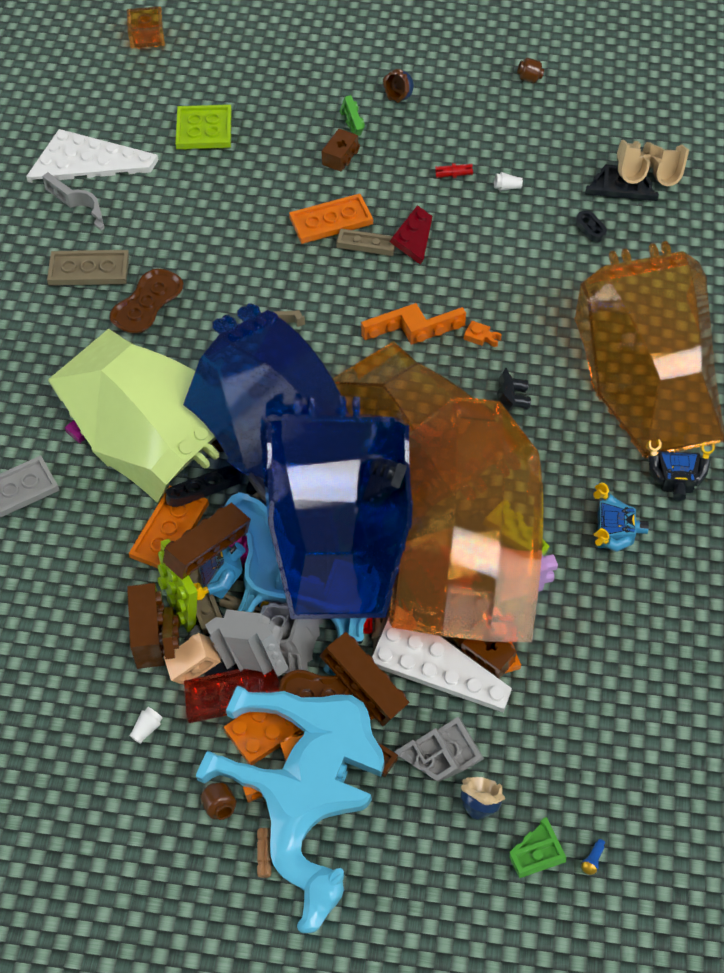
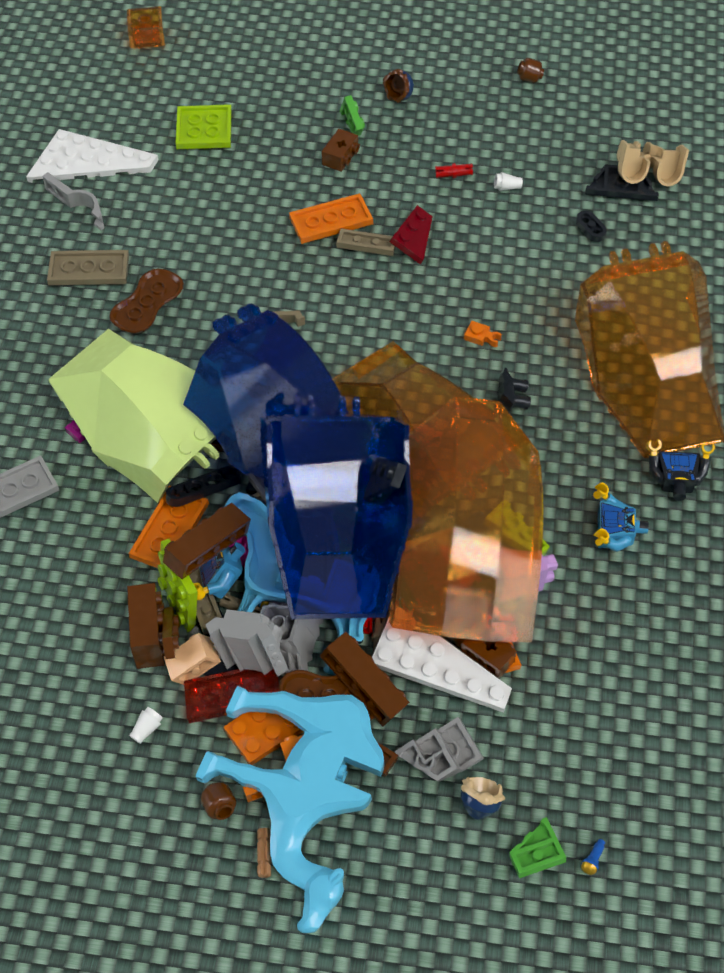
(413, 323): orange bracket -> none

